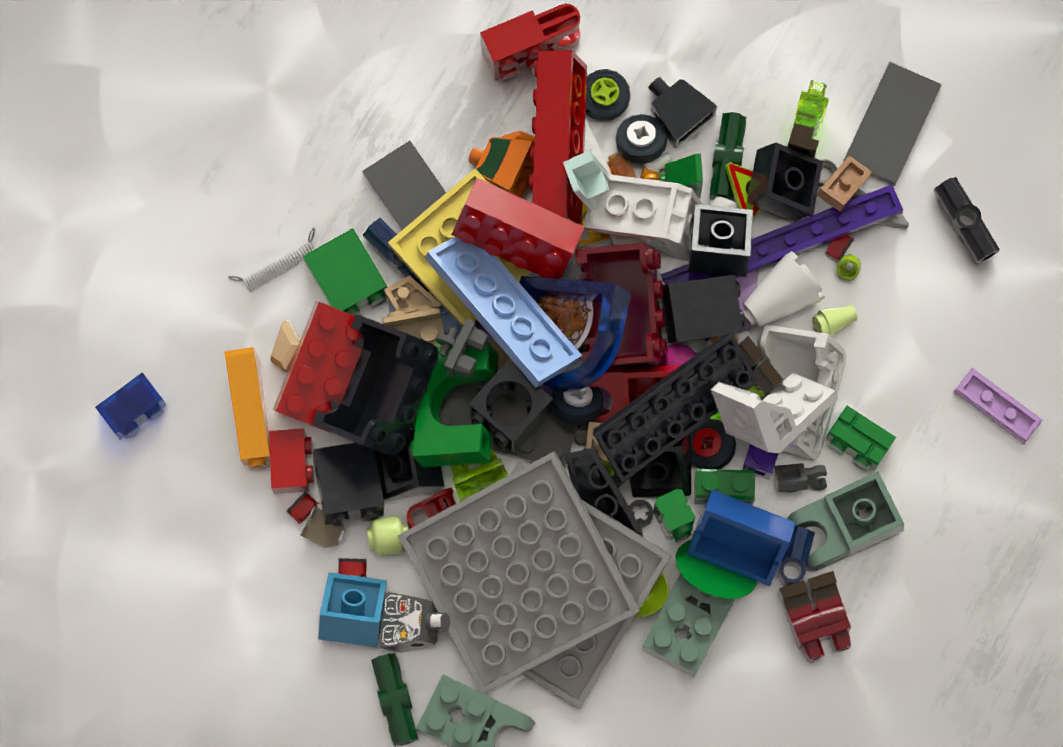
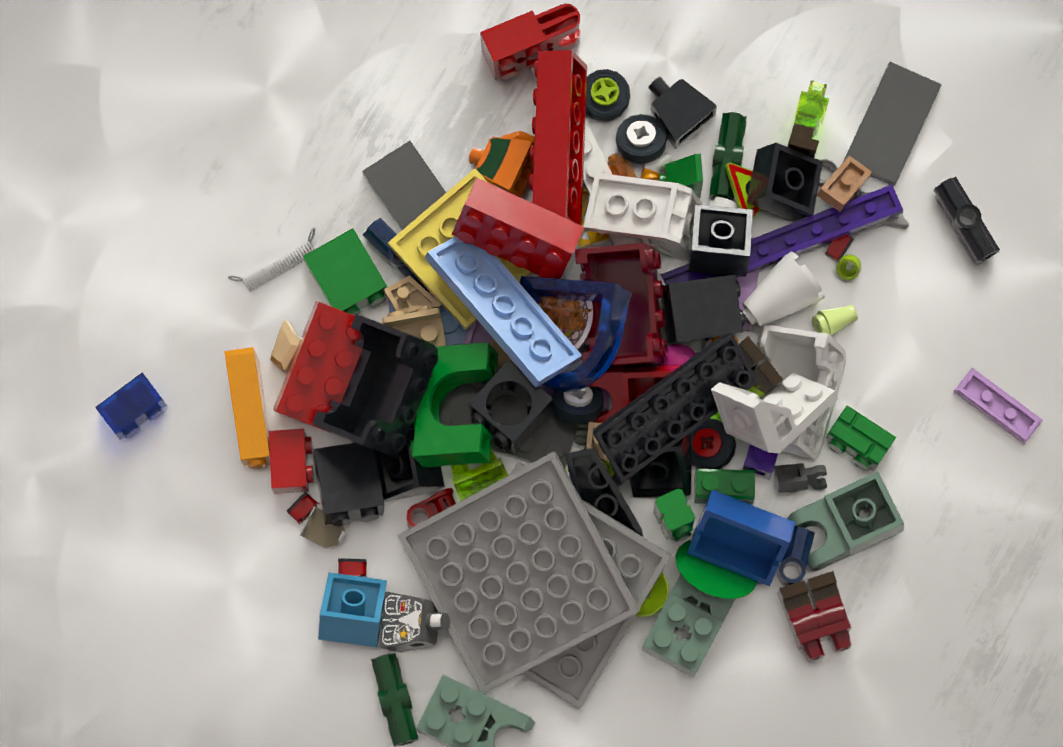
(384, 536): yellowish green head -> none
(457, 360): dark grey hips -> none
(587, 178): light aqua panel -> none
(640, 504): black bush -> none

